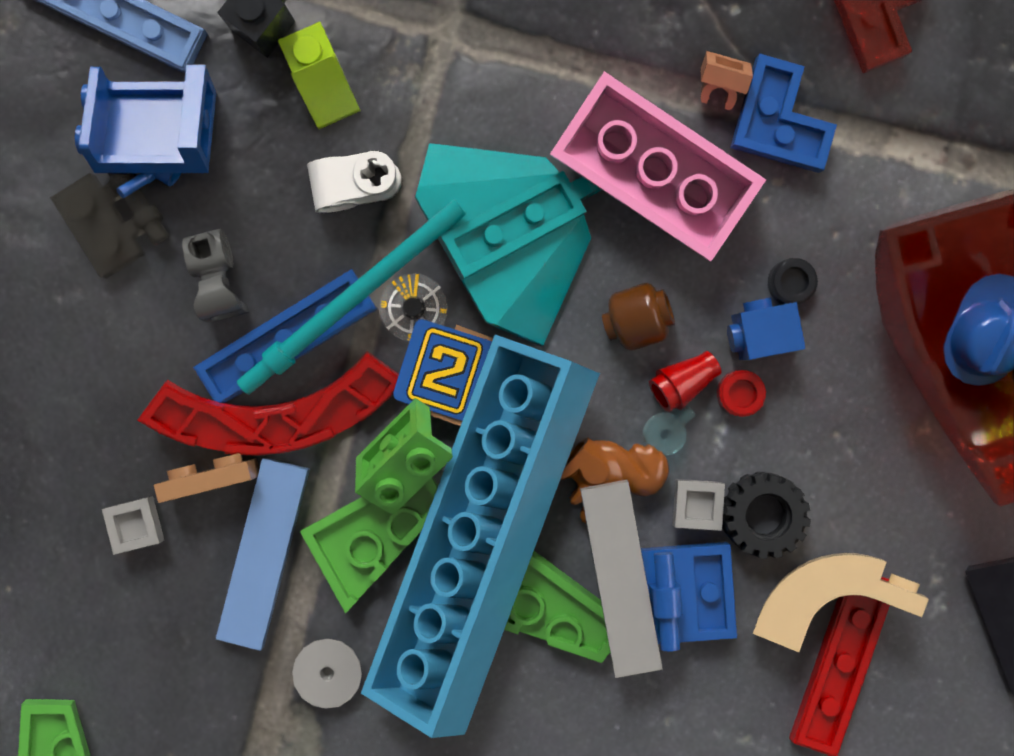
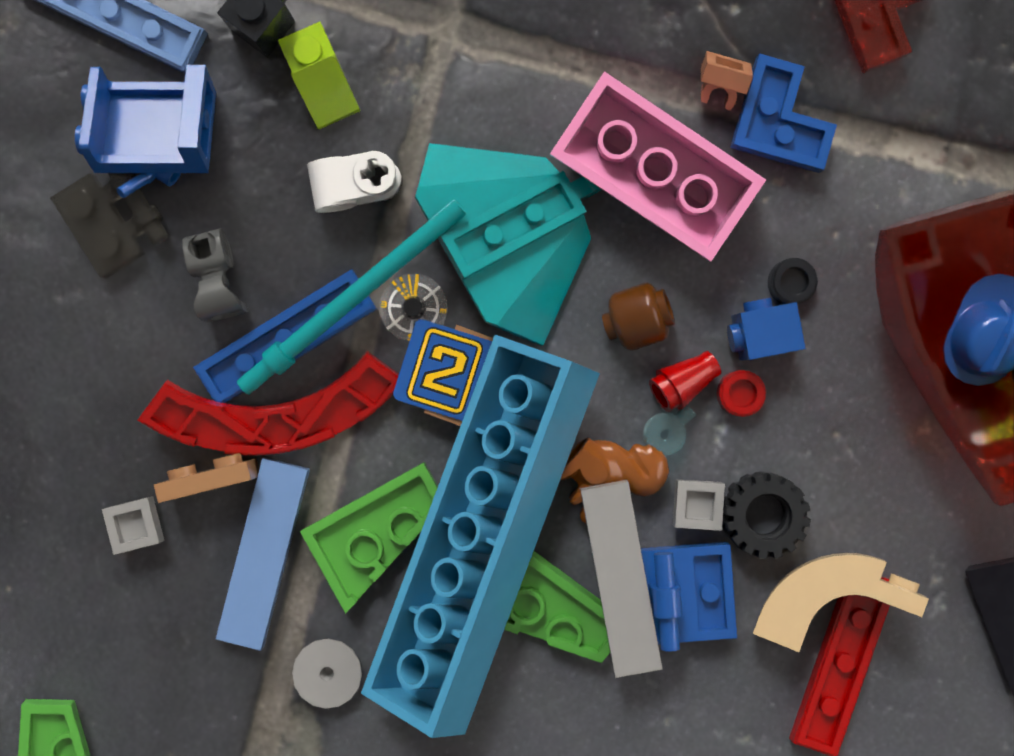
(400, 459): bright green bracket -> none

